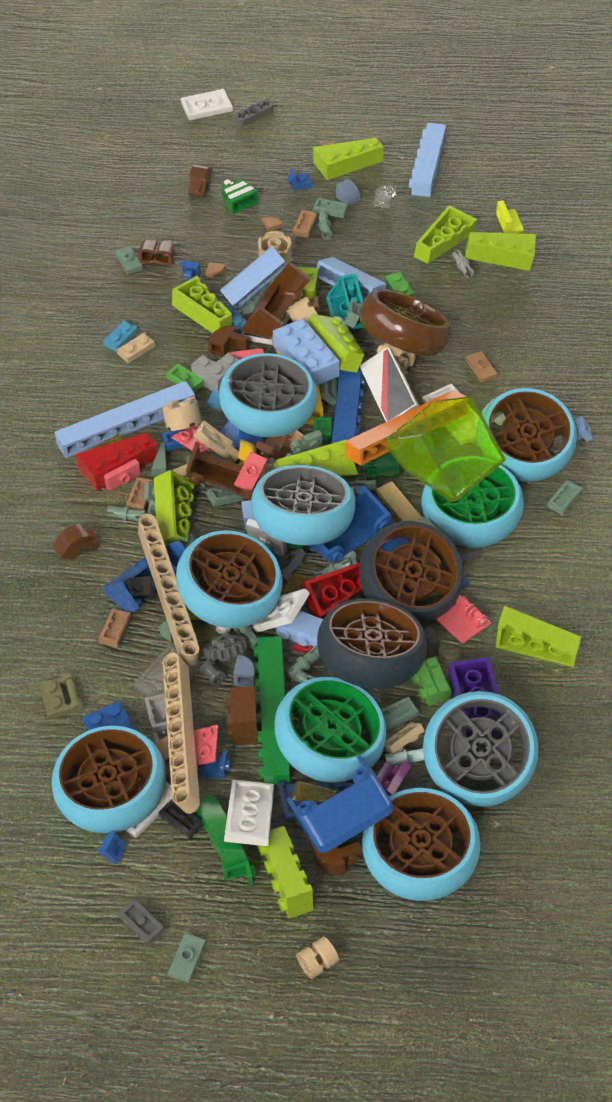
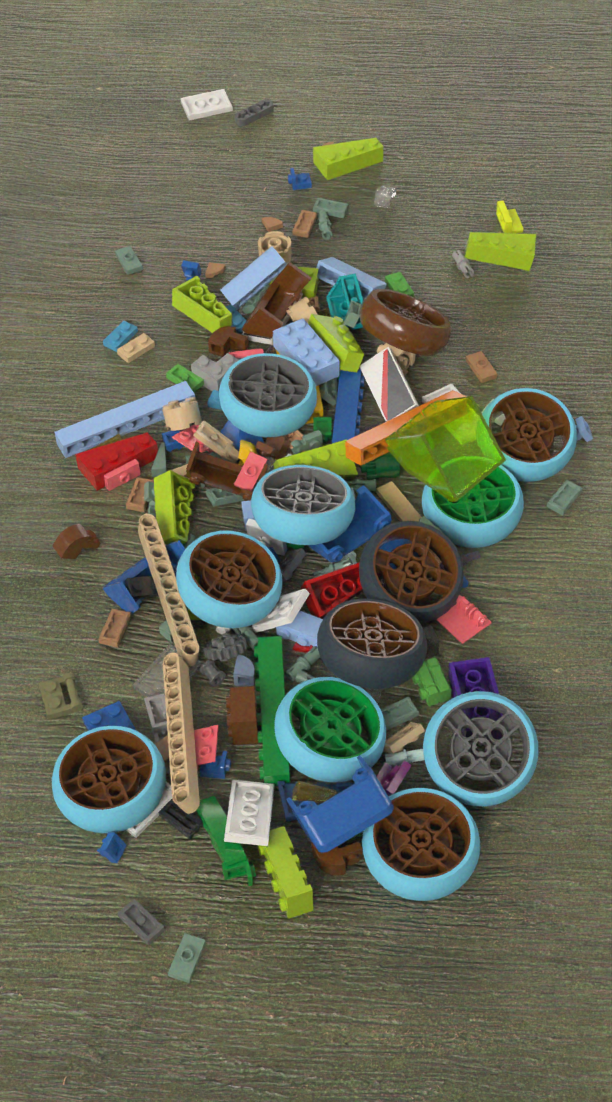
(124, 513): sand green pin -> none
(155, 252): reddish brown brick -> none
(199, 178): reddish brown brick -> none
(238, 195): green torso -> none
(294, 583): clear yellow piece -> none
(324, 953): tan wheel -> none
(347, 192): sand blue brick -> none
(427, 159): light blue brick -> none
(445, 233): lime wedge -> none
(536, 638): lime wedge -> none

